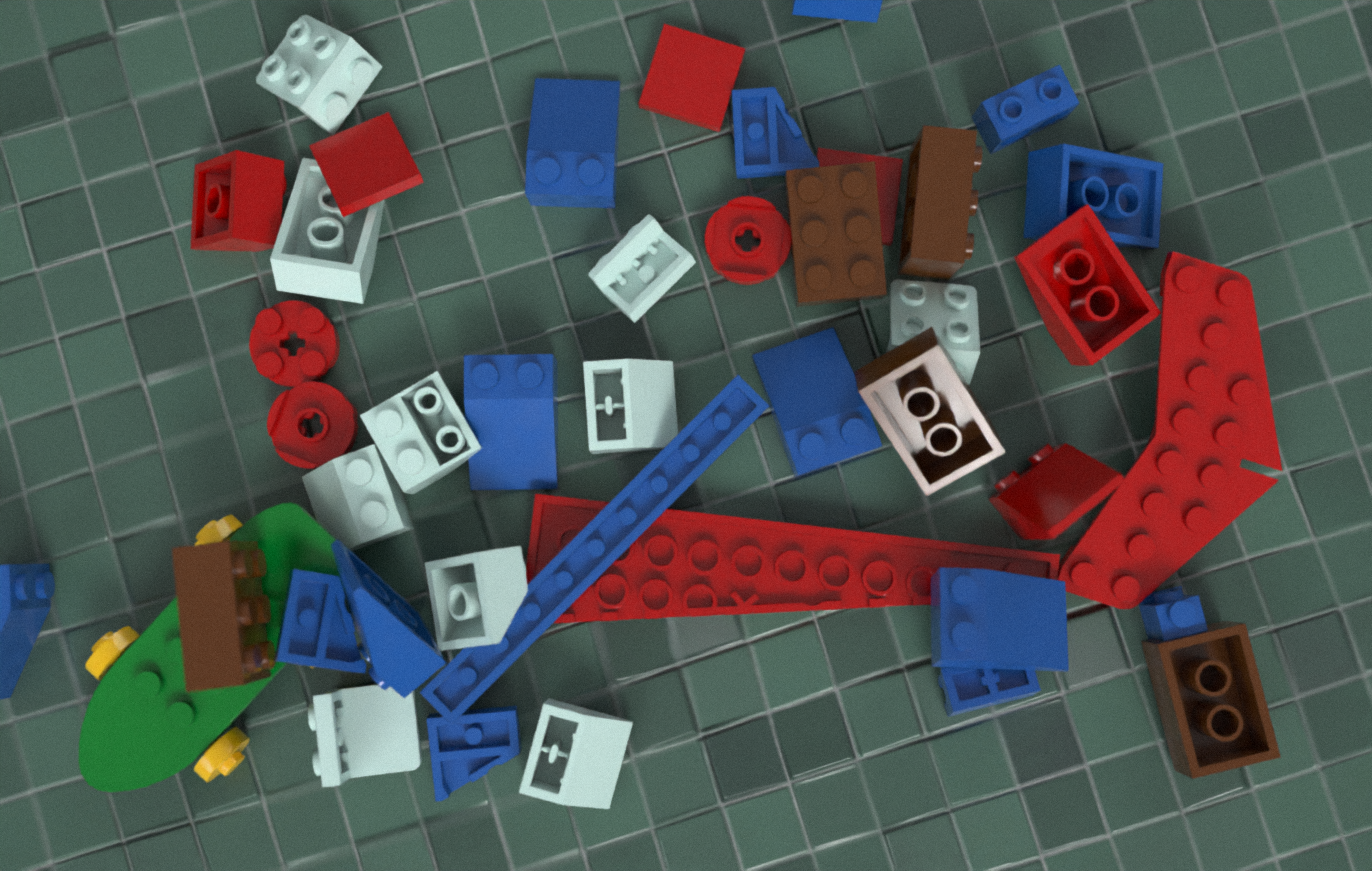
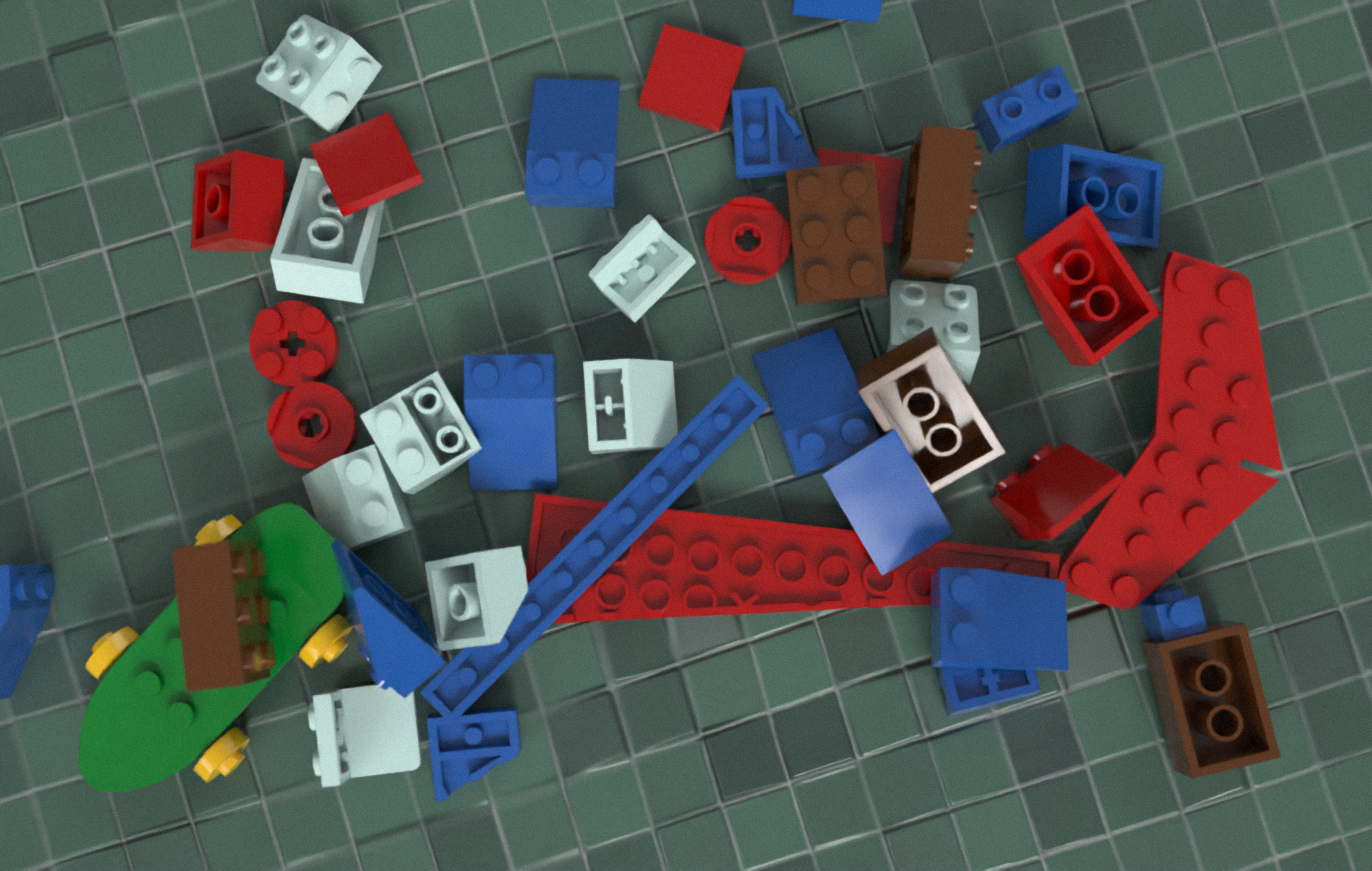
(317, 625): blue wing -> none
(575, 756): light aqua slope -> none
(888, 502): none -> sticker

